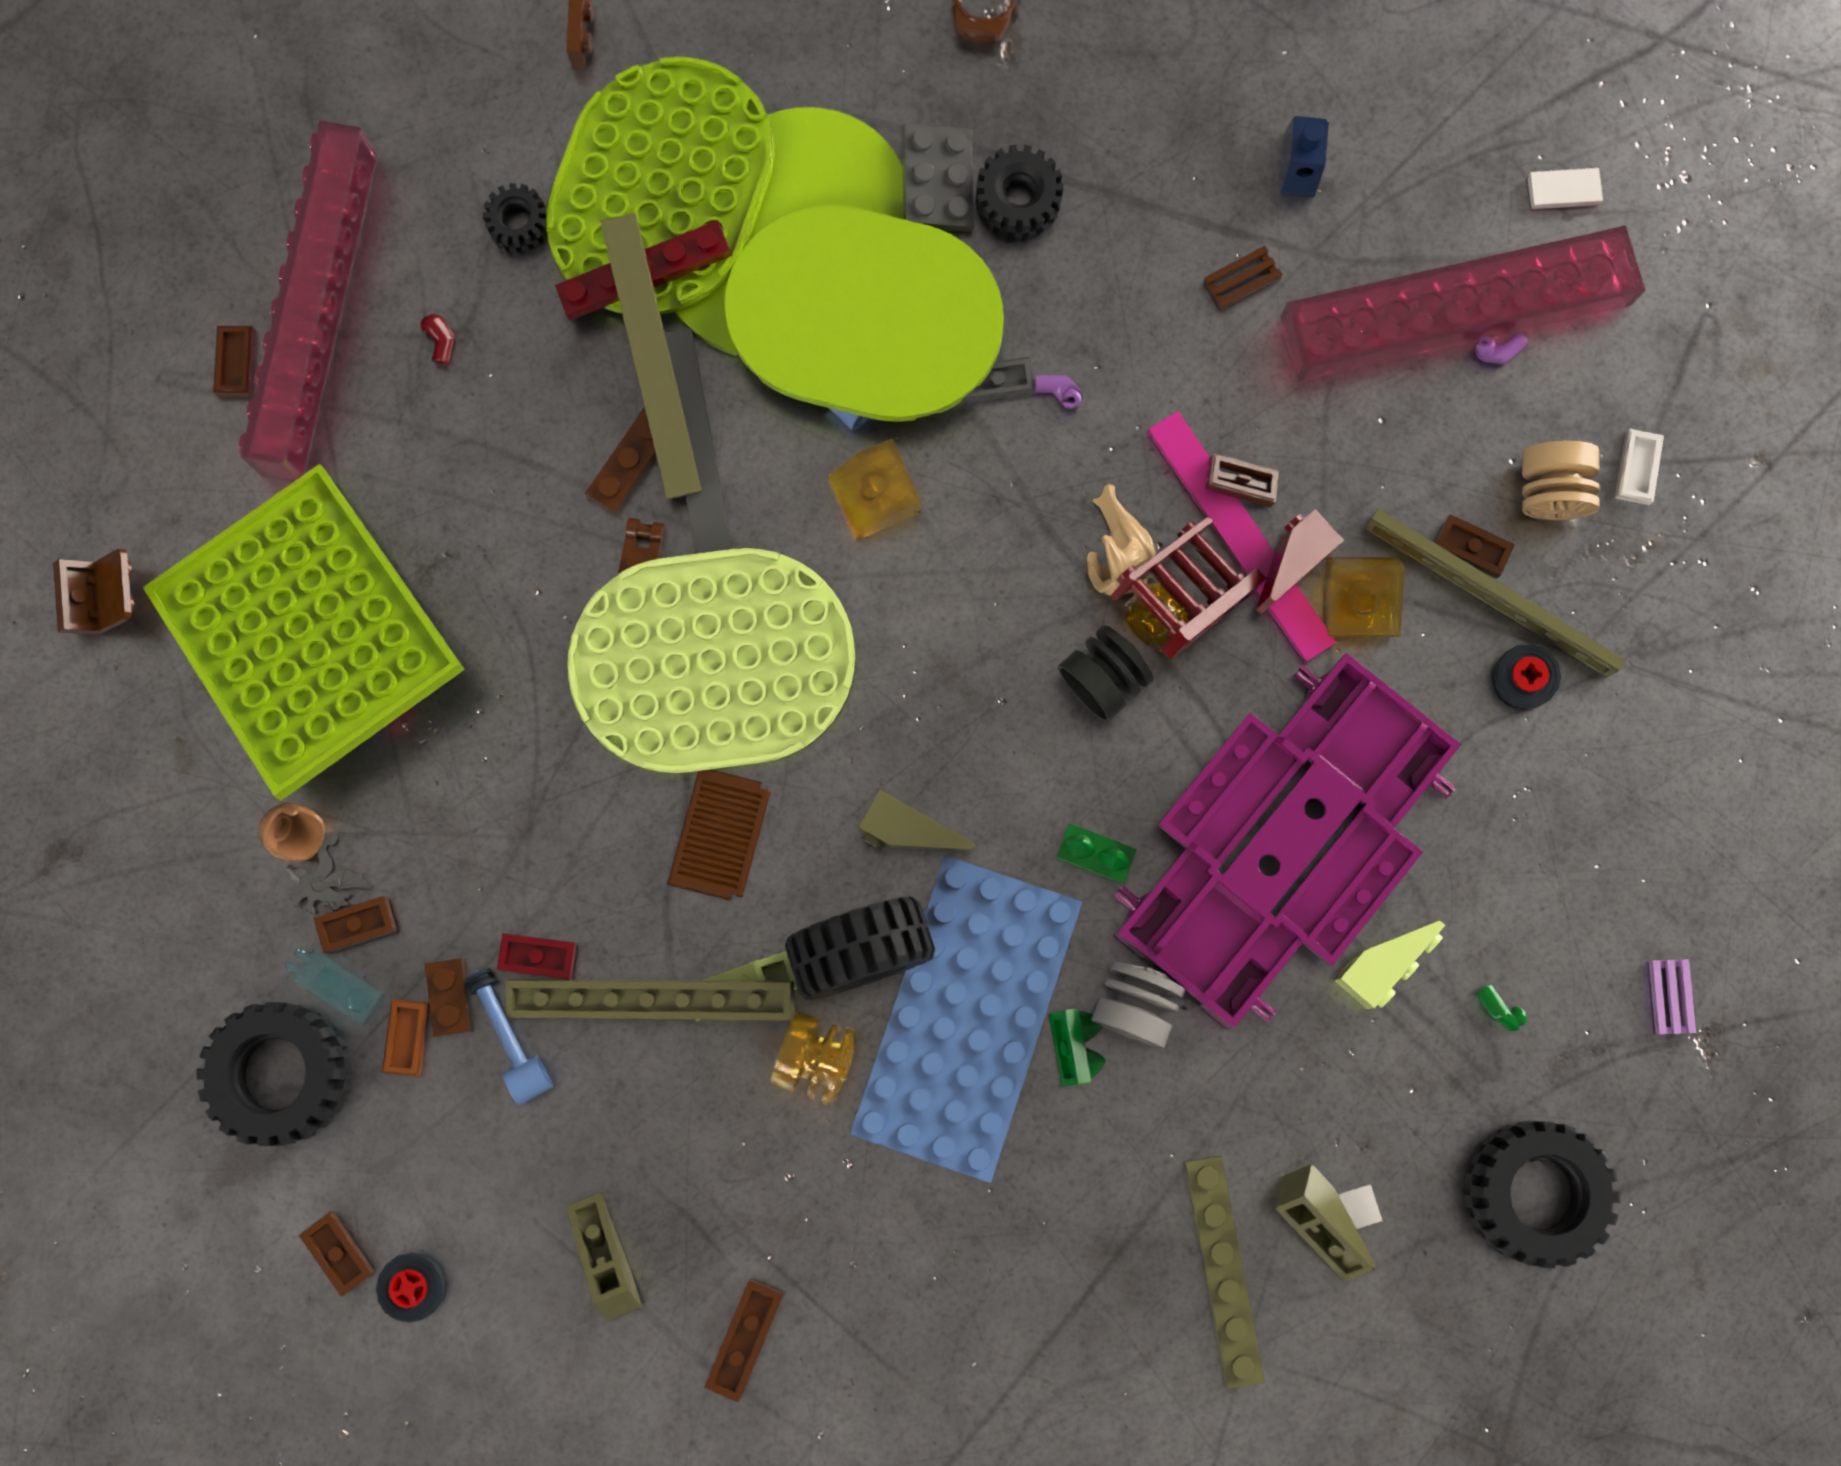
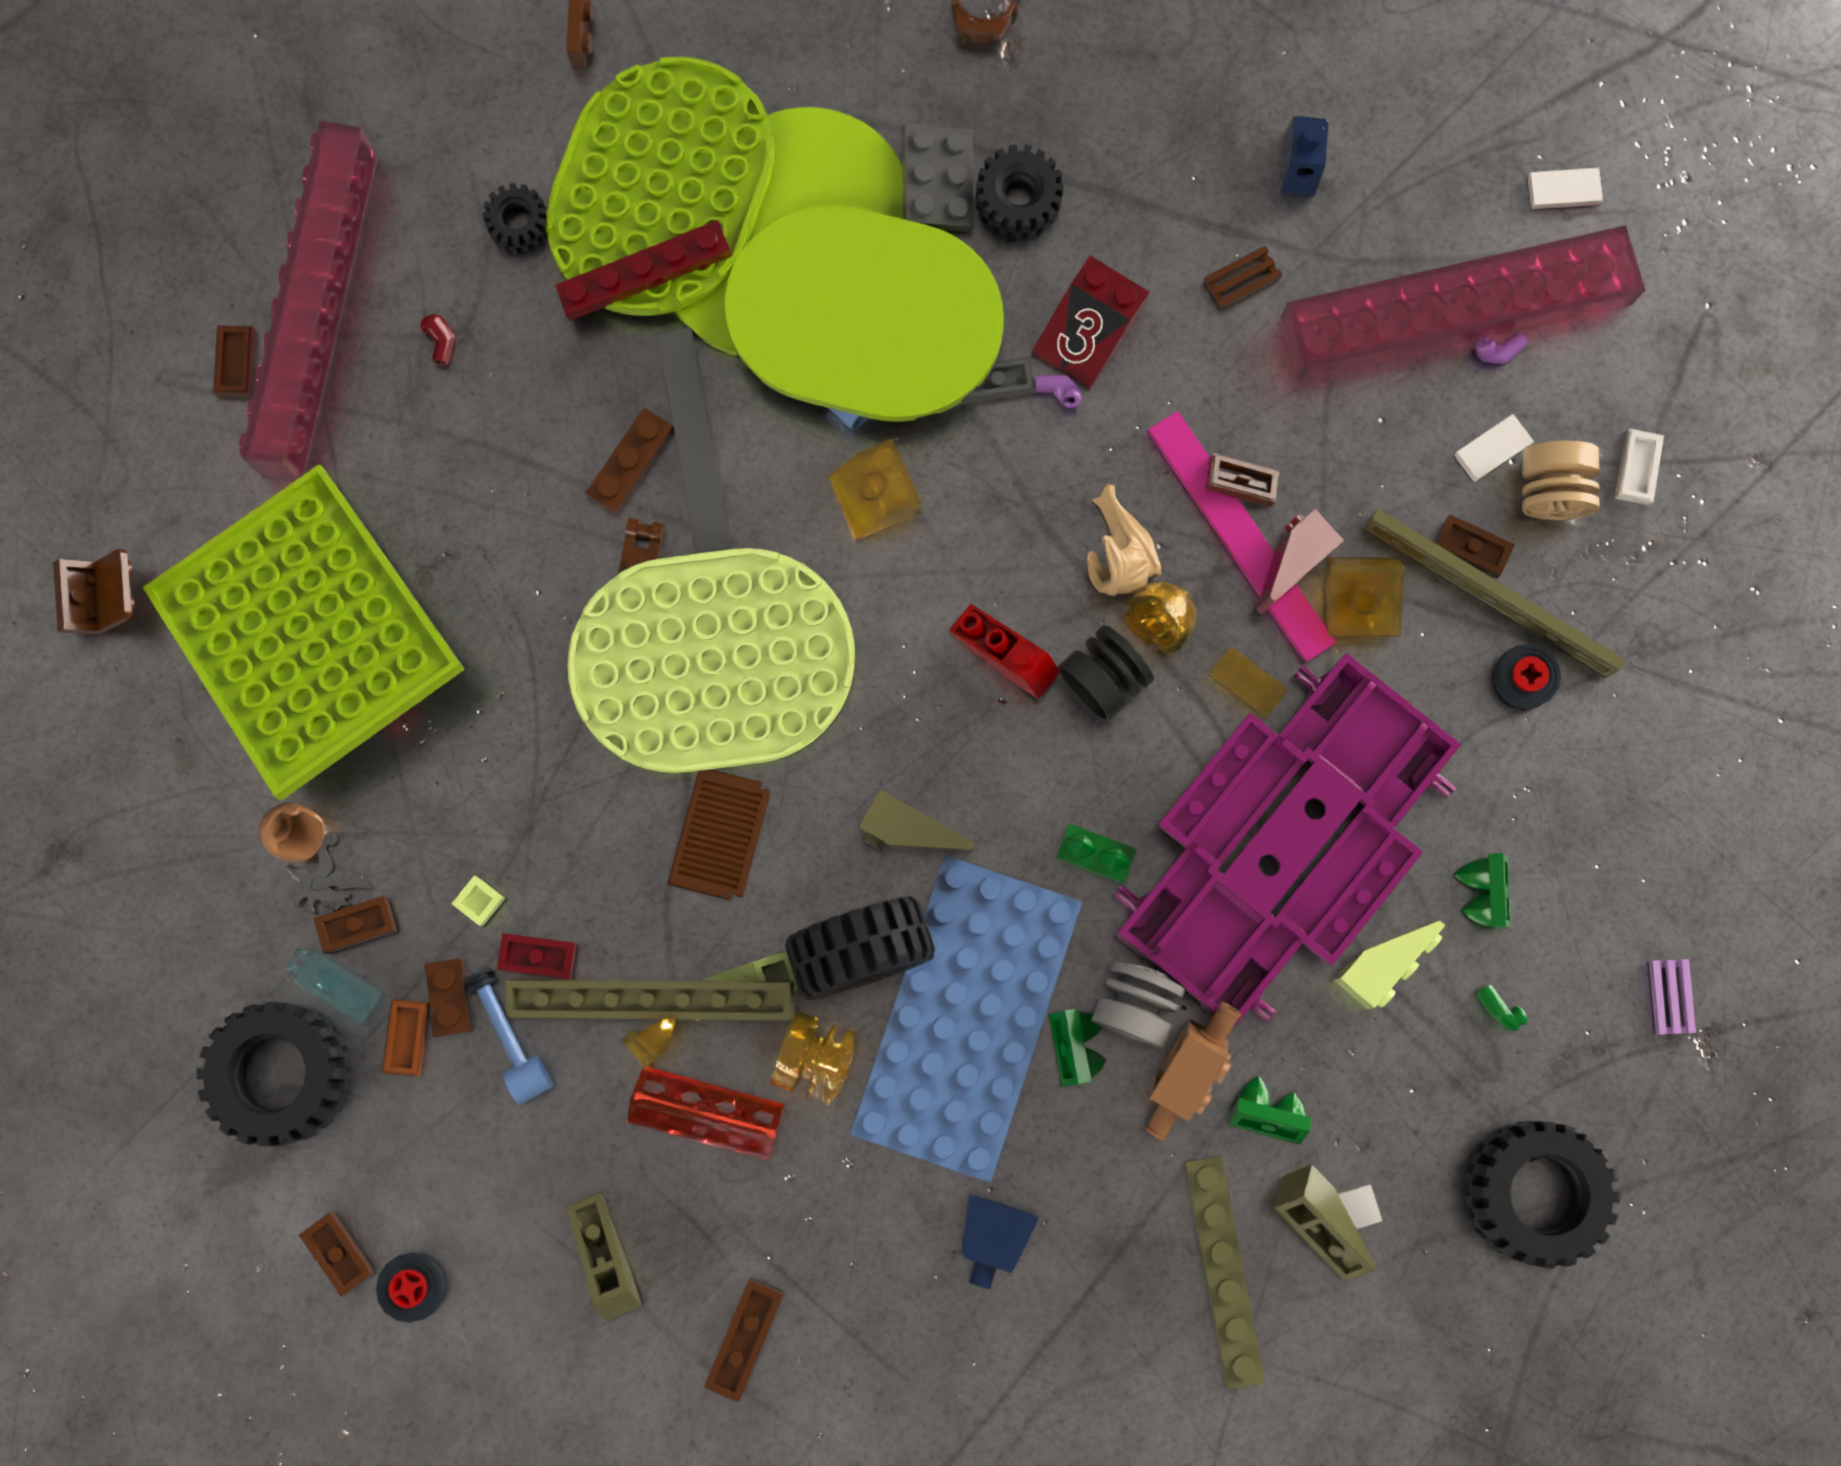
(478, 901): none -> yellowish green plate
(650, 1042): none -> clear yellow tile
(651, 356): olive tile -> none
(702, 1119): none -> clear red fence
(994, 1237): none -> dark blue torso
(1006, 651): none -> red slope
(1090, 322): none -> dark red slope
(1190, 1070): none -> medium nougat brick
(1199, 616): dark red fence -> none
(1248, 682): none -> clear yellow tile
(1283, 1122): none -> green tile
(1492, 875): none -> green tile
(1493, 448): none -> white tile

